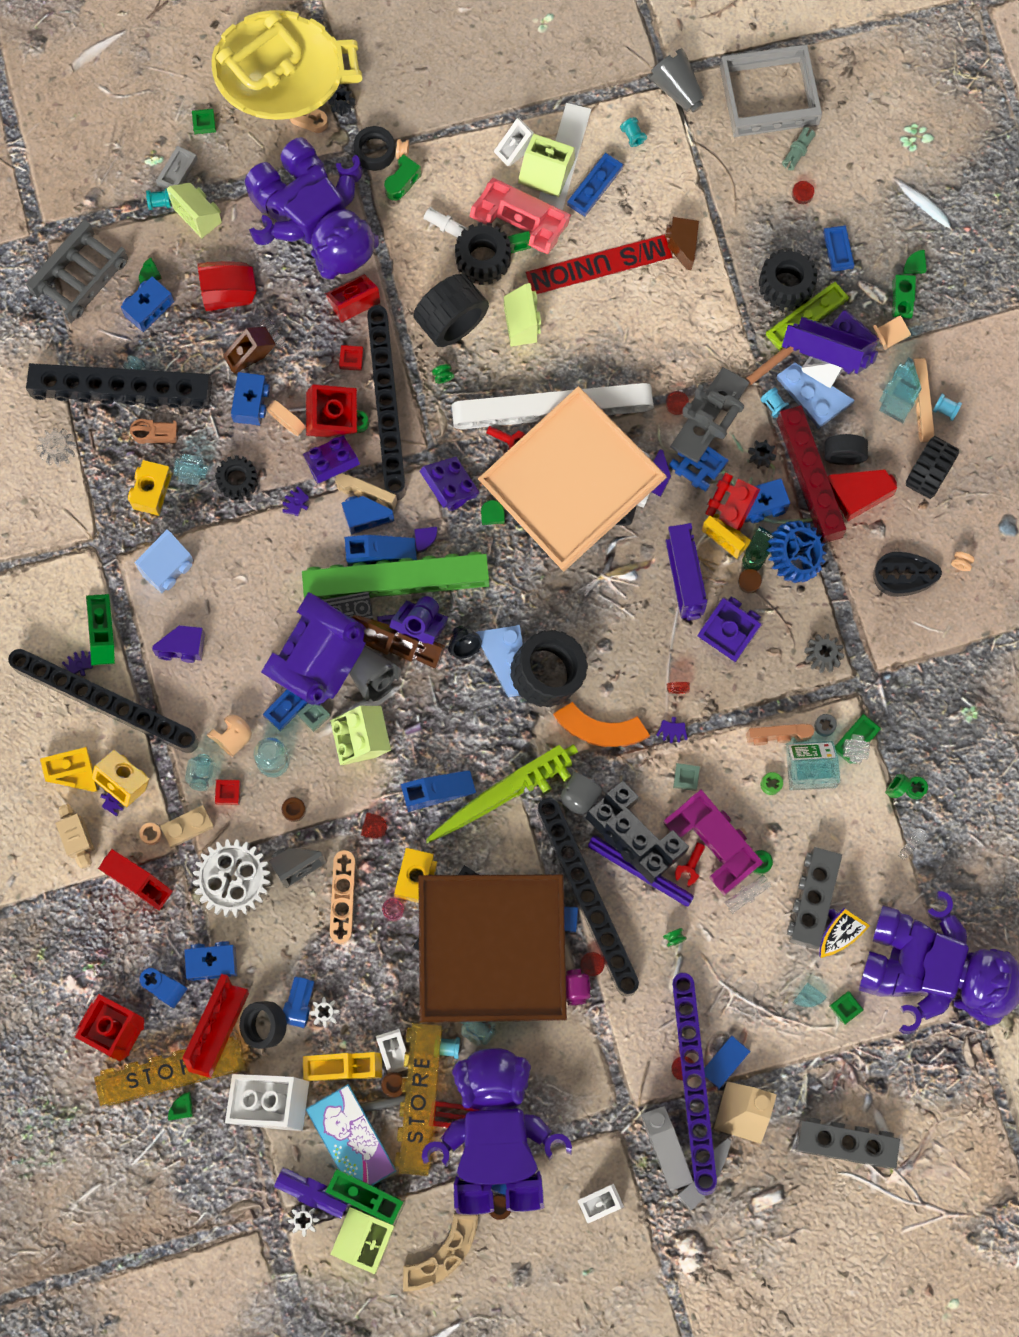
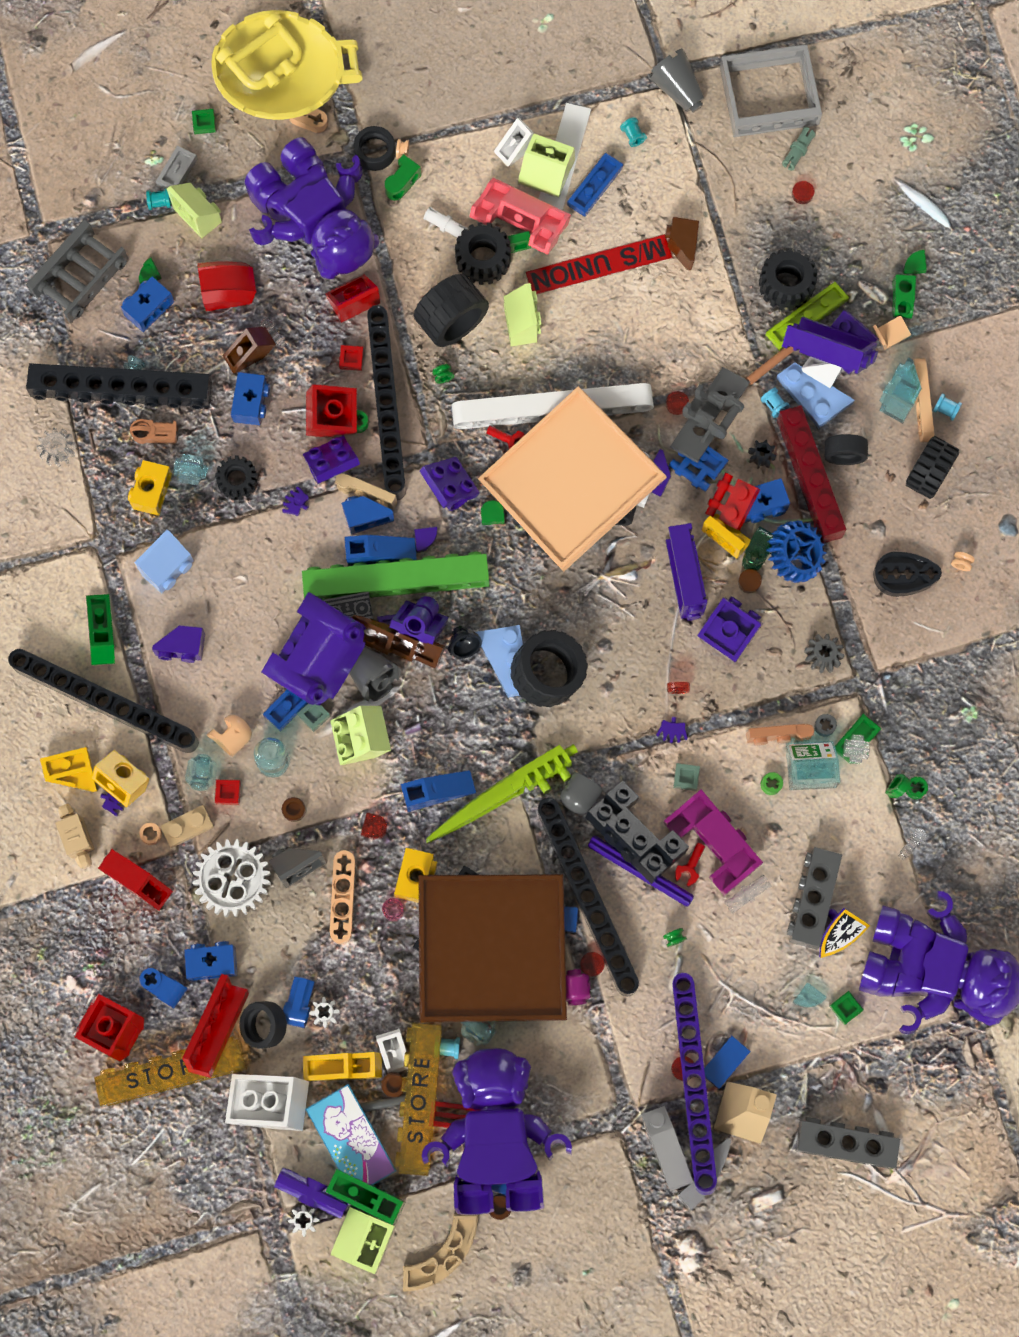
(79, 665): dark purple piece -> none
(181, 1108): green tile -> none
(285, 418): light nougat beam -> none
(342, 101): black gear -> none
(599, 732): orange tile -> none
(600, 1203): white slope -> none
(767, 862): green tile -> none
(838, 248): blue tile -> none
(861, 490): red slope -> none

